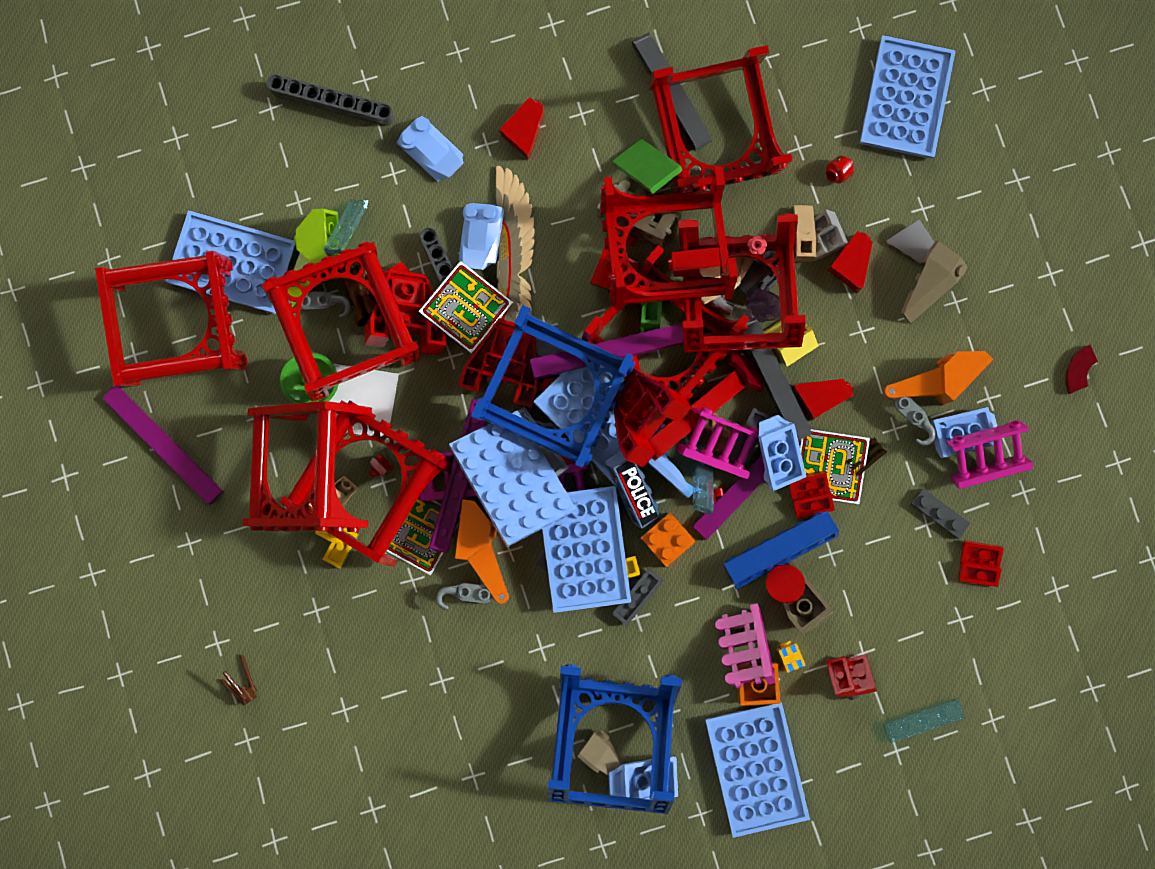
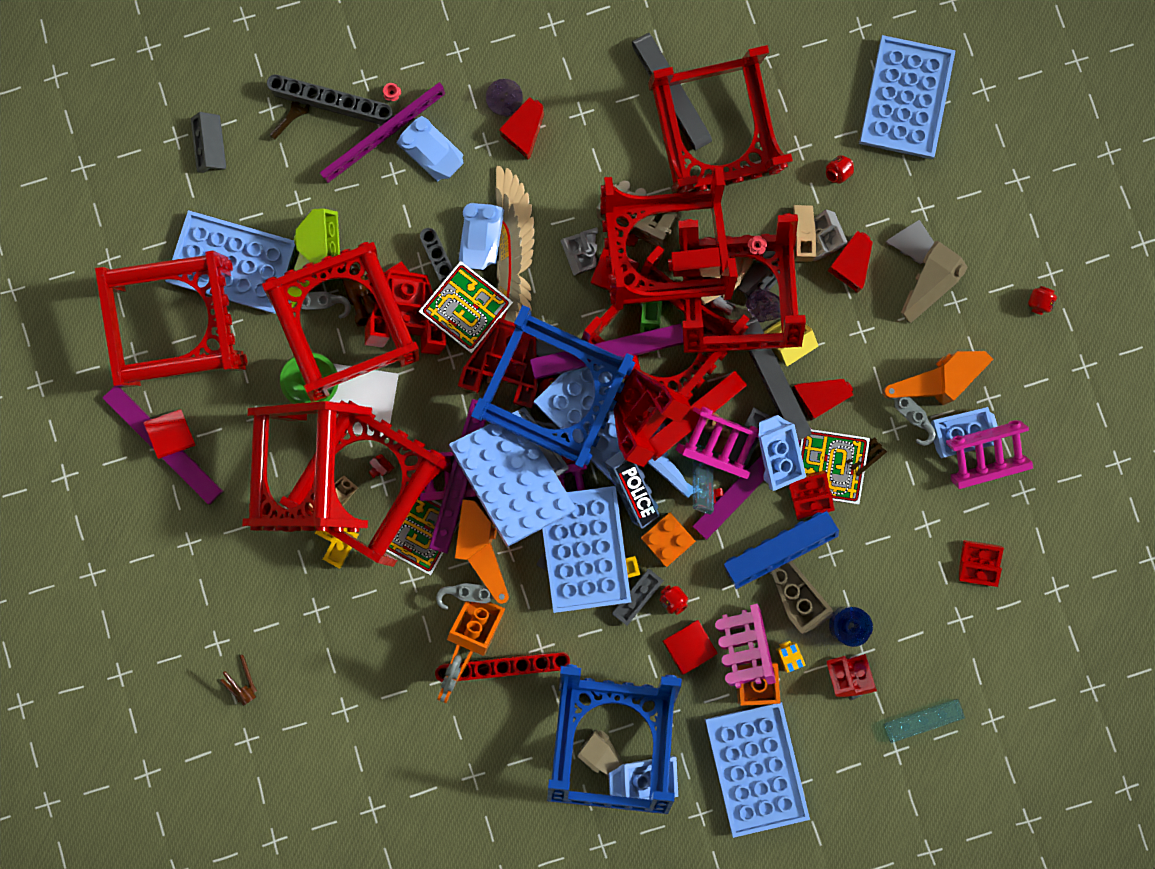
(169, 433): none -> red slope
(208, 142): none -> dark grey panel
(296, 111): none -> dark brown piece
(346, 226): clear light blue tile -> none
(383, 132): none -> magenta tile
(391, 87): none -> coral plate
(473, 631): none -> orange slope
(511, 102): none -> clear purple plate
(513, 669): none -> red beam
(581, 250): none -> light grey slope
(647, 166): bright green tile -> none
(673, 599): none -> red head
(690, 647): none -> red slope
(747, 370): dark red tile -> none
(785, 584): red tile -> none
(856, 635): none -> clear blue brick
(940, 513): dark grey plate -> none
(1042, 300): none -> red head
(1078, 369): dark red tile -> none

